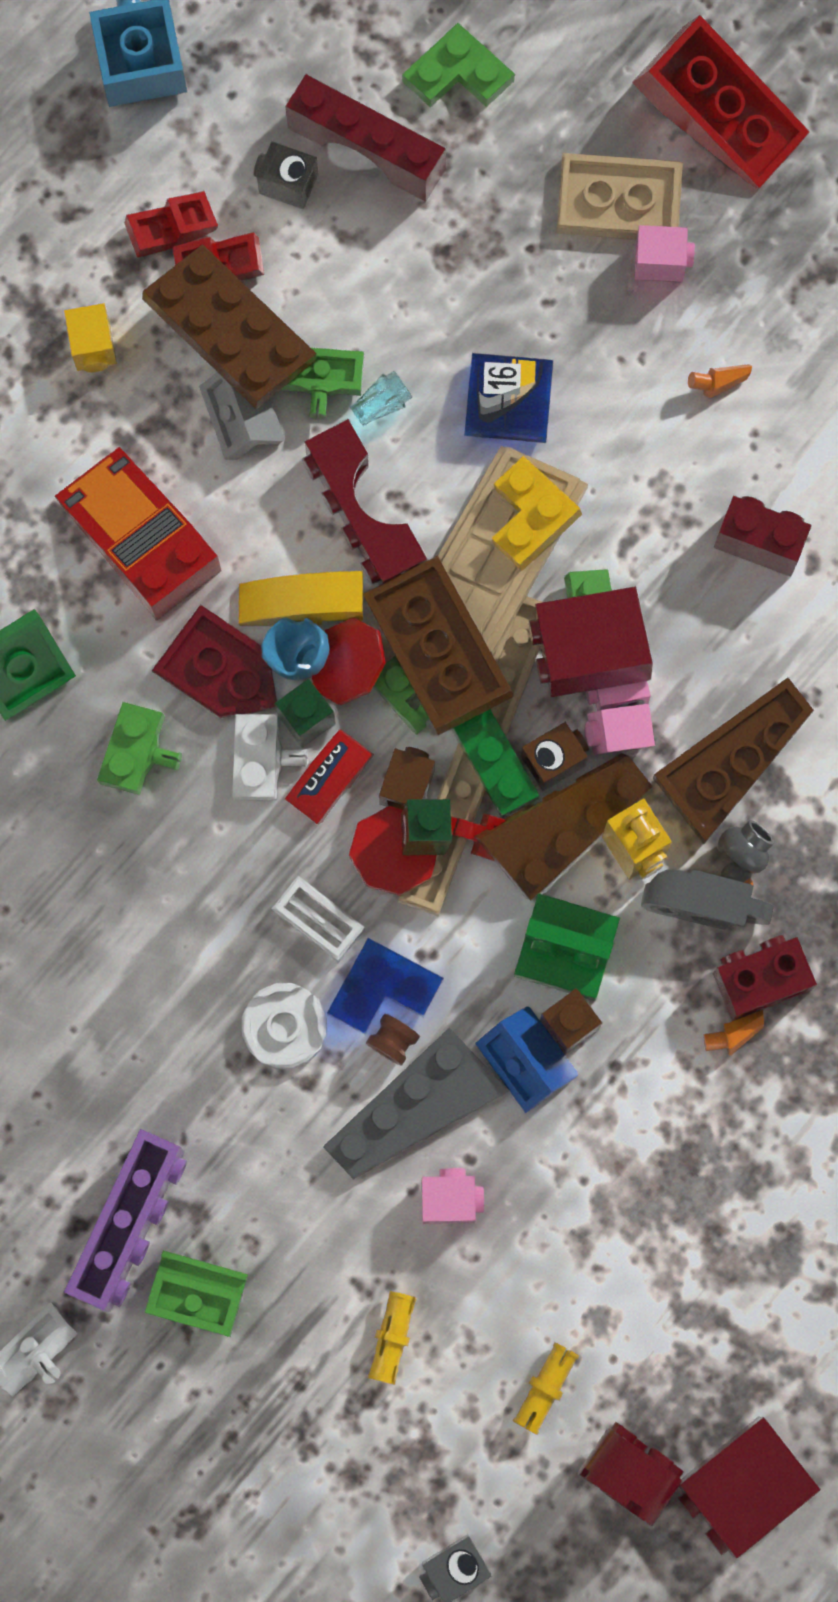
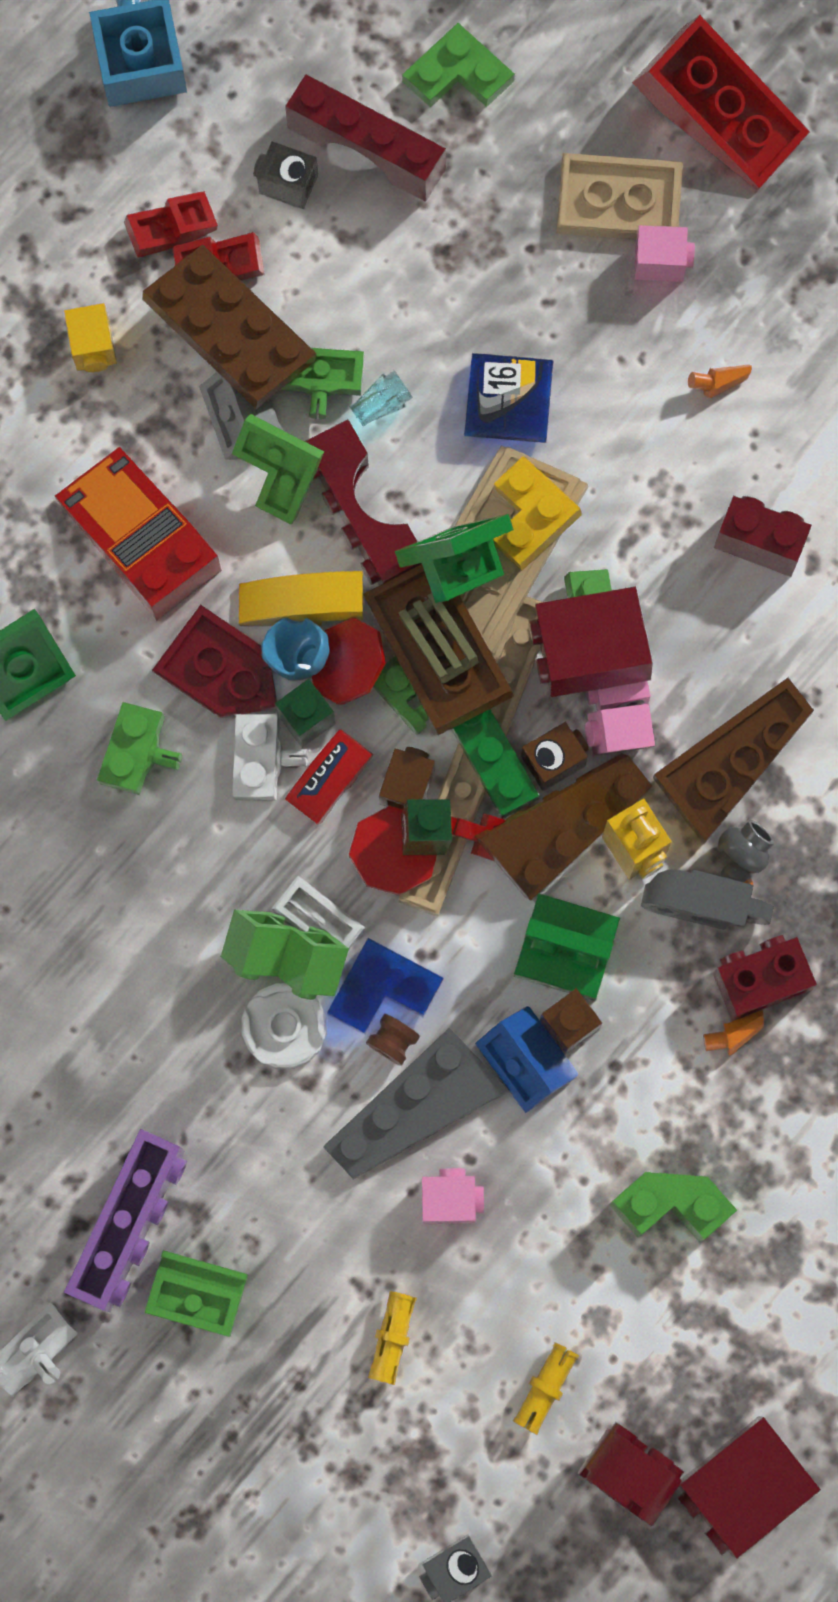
(264, 946): none -> bright green brick
(287, 461): none -> bright green plate
(421, 611): none -> olive tile
(458, 556): none -> green bracket
(690, 1197): none -> bright green brick

